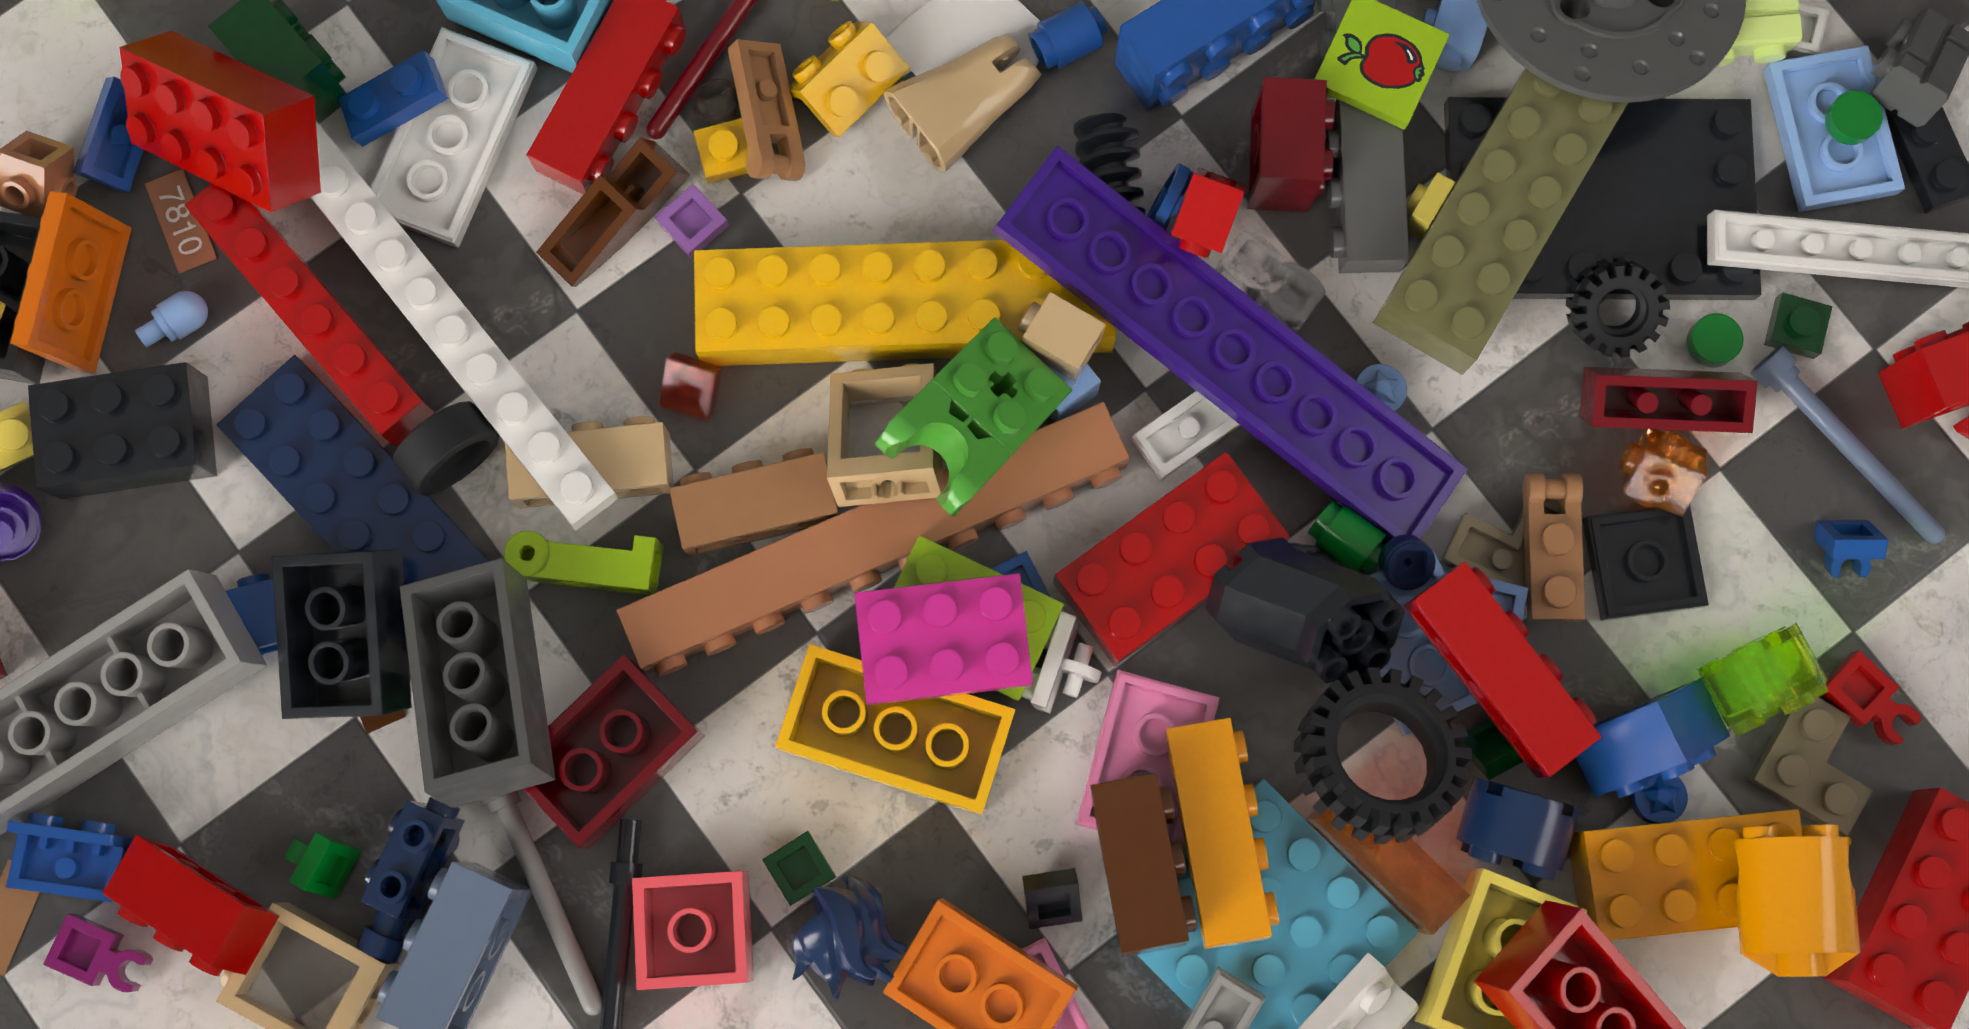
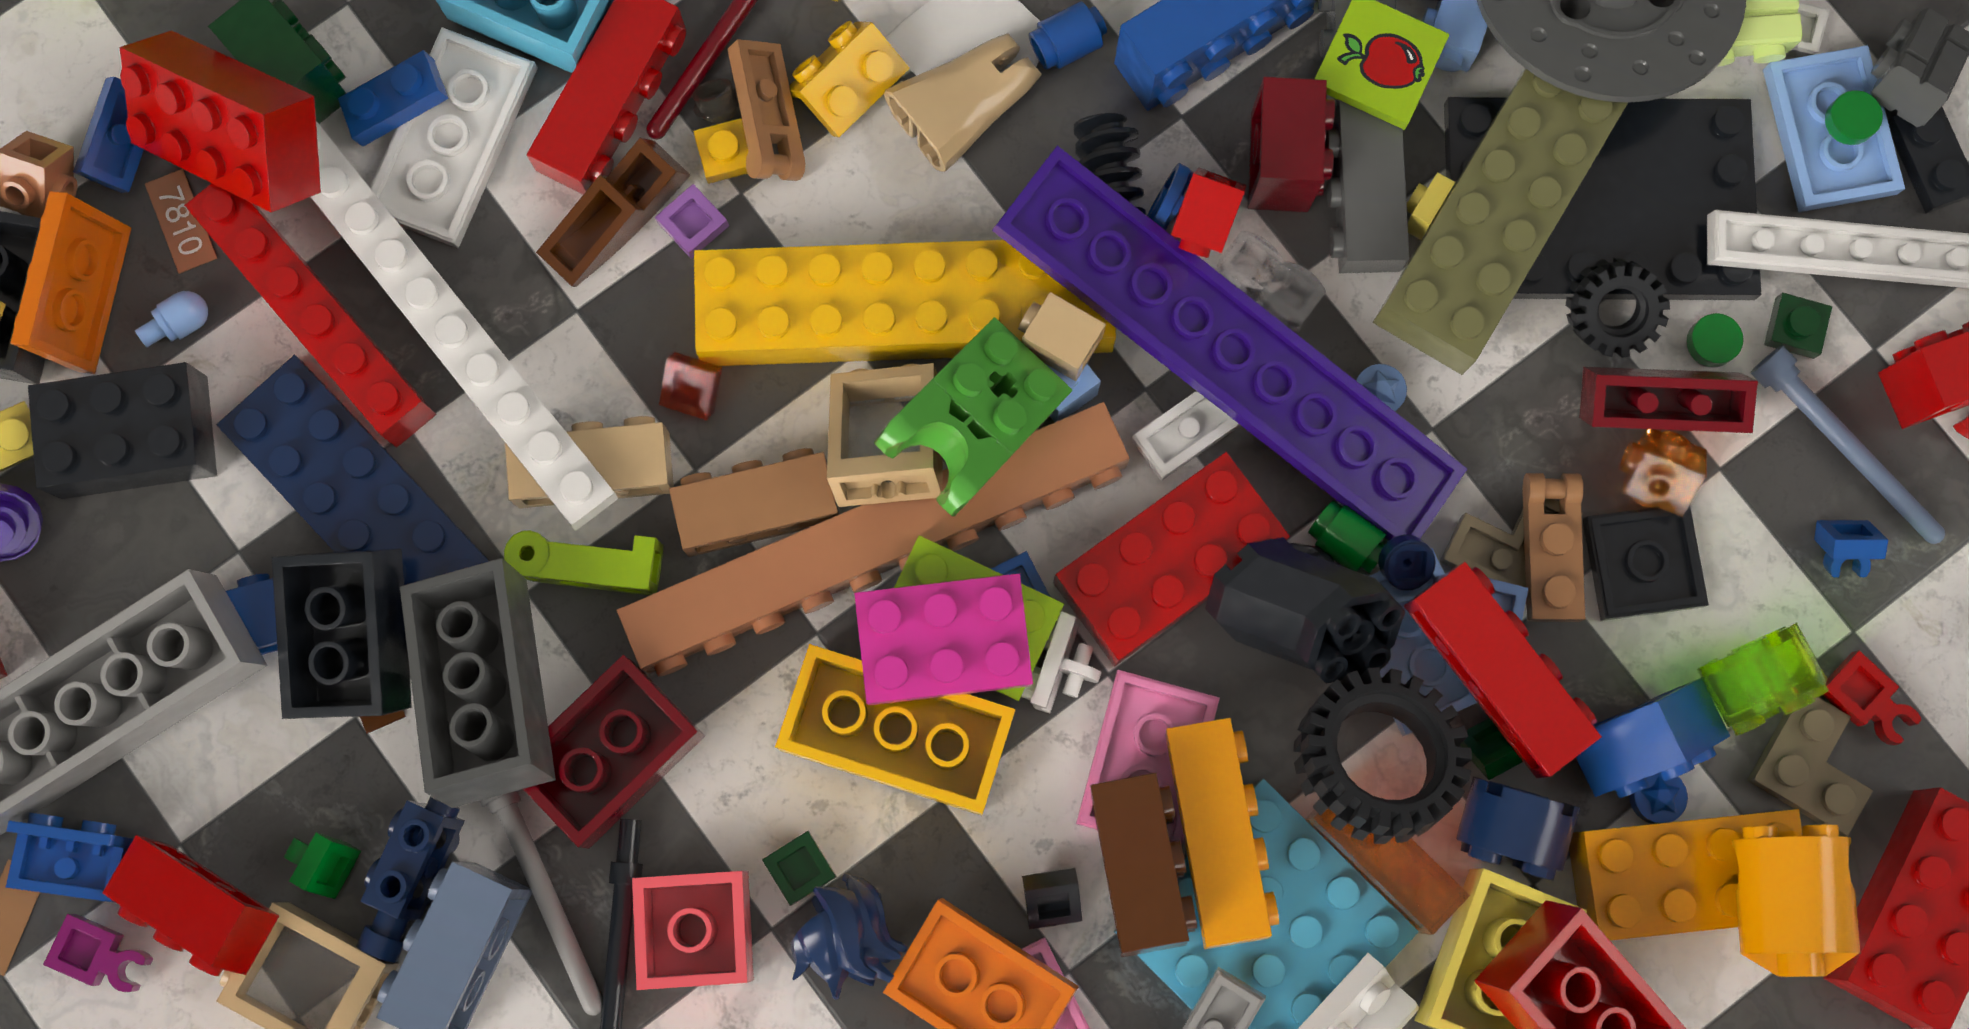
(445, 448): black tyre -> none

